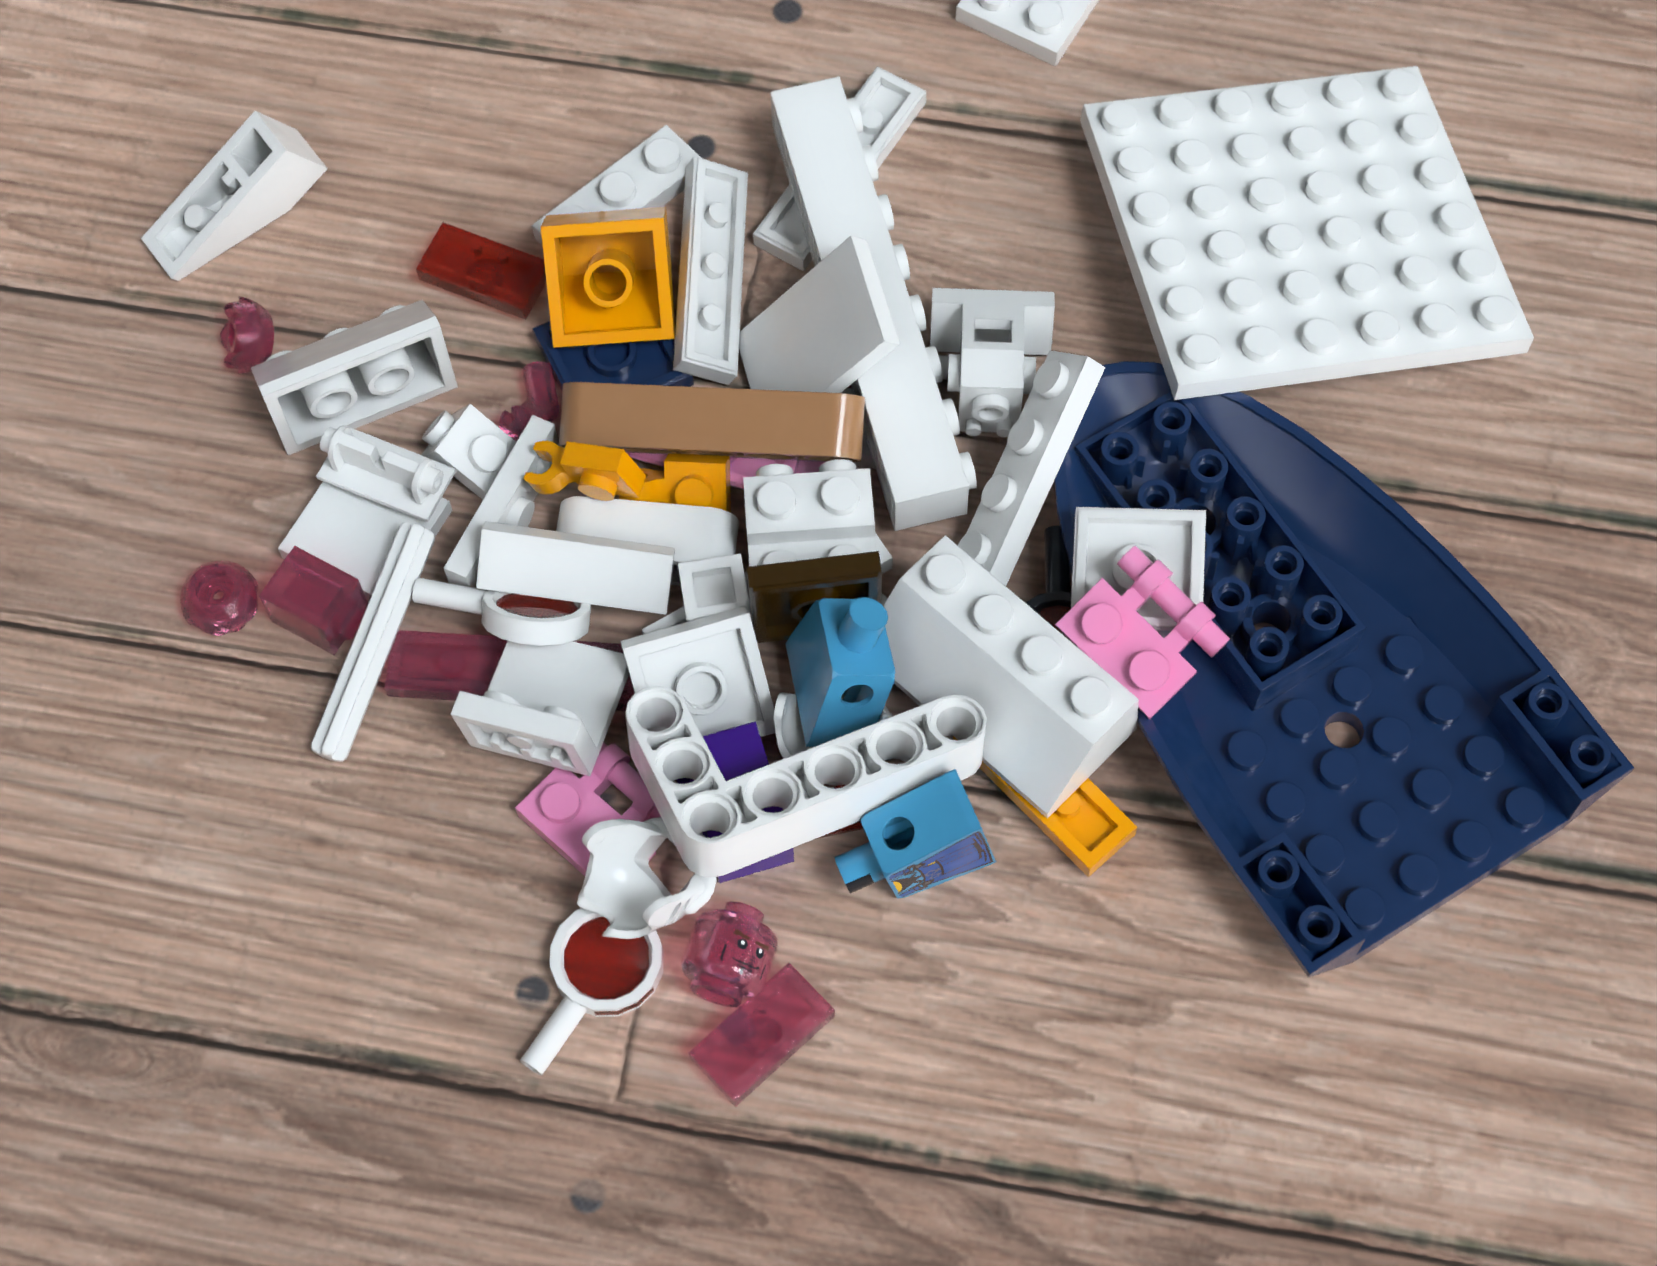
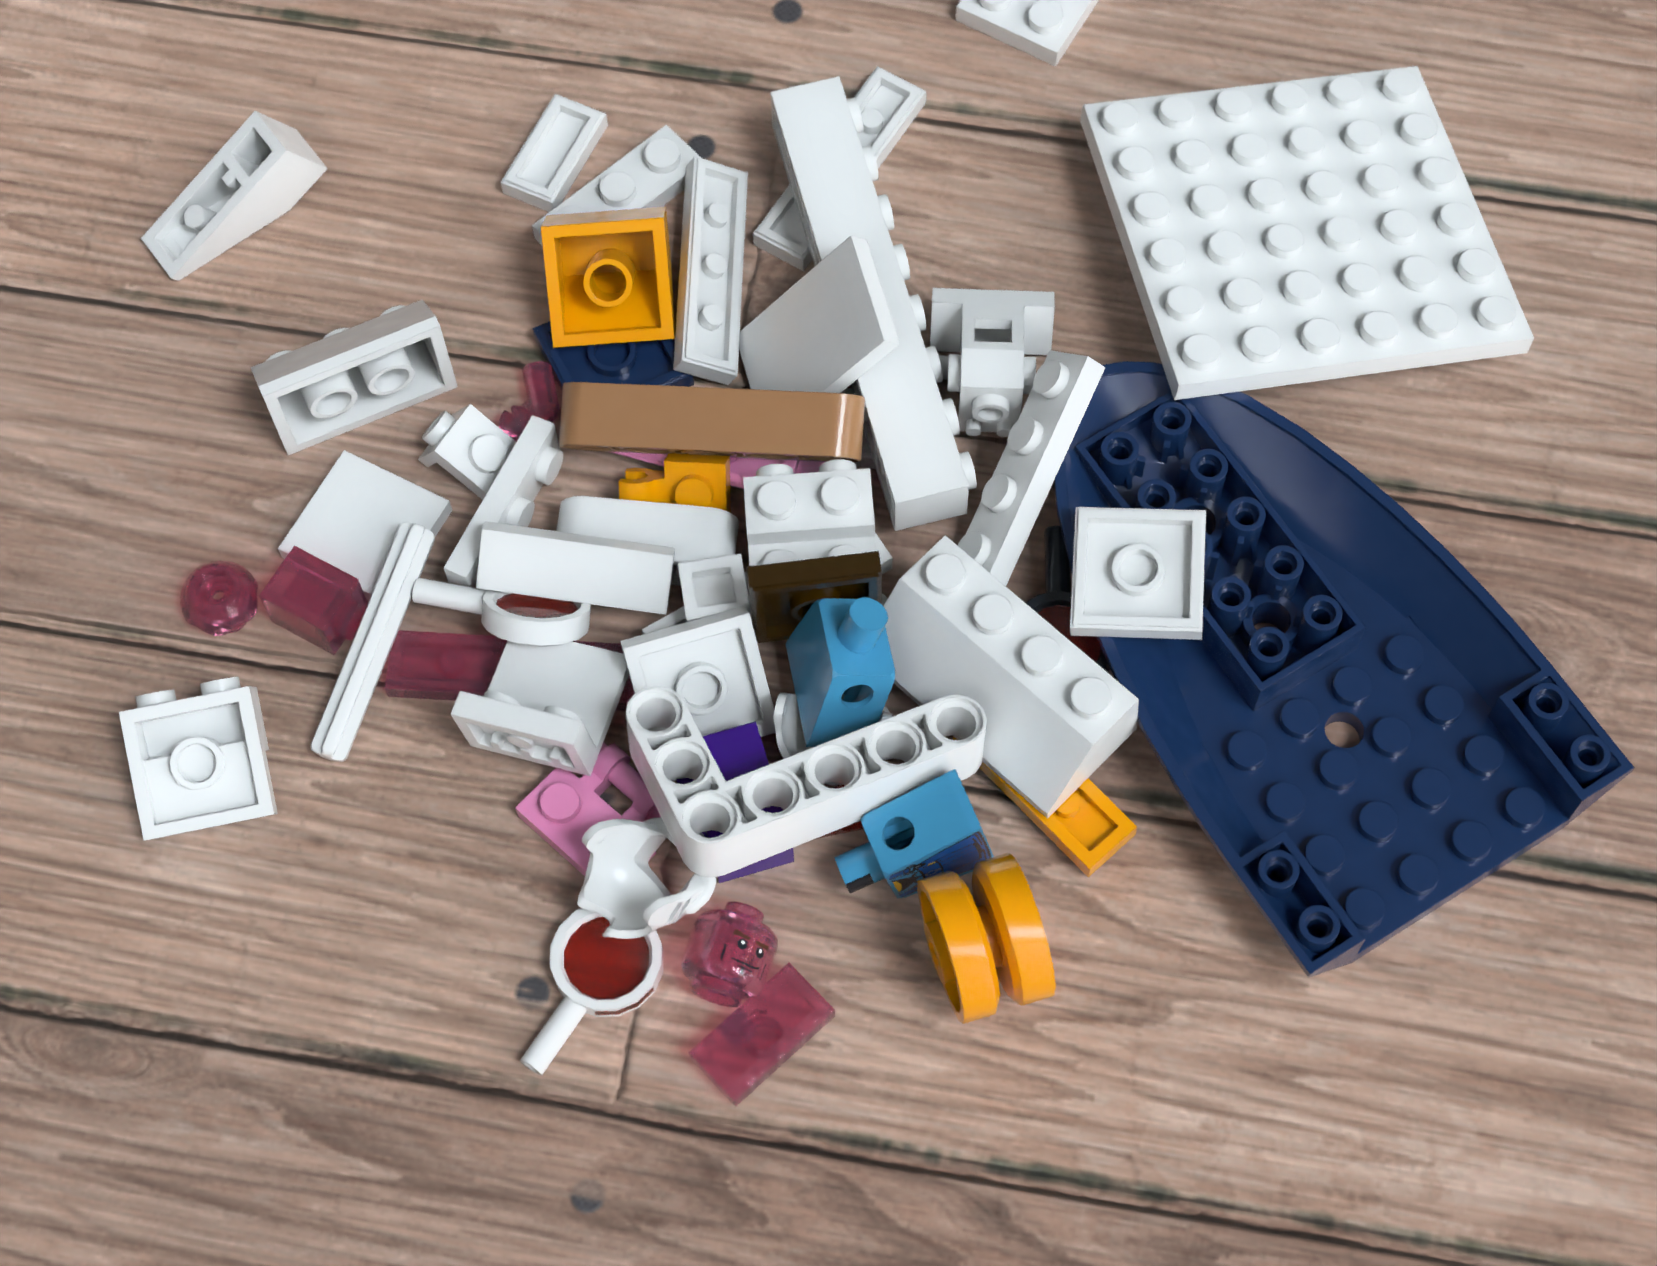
(198, 758): none -> white plate
(247, 334): clear pink plate -> none
(383, 472): white hinge -> none
(483, 270): clear red plate -> none
(554, 153): none -> white tile
(596, 469): light orange plate -> none
(986, 937): none -> light orange wheel
(1127, 645): bright pink plate -> none

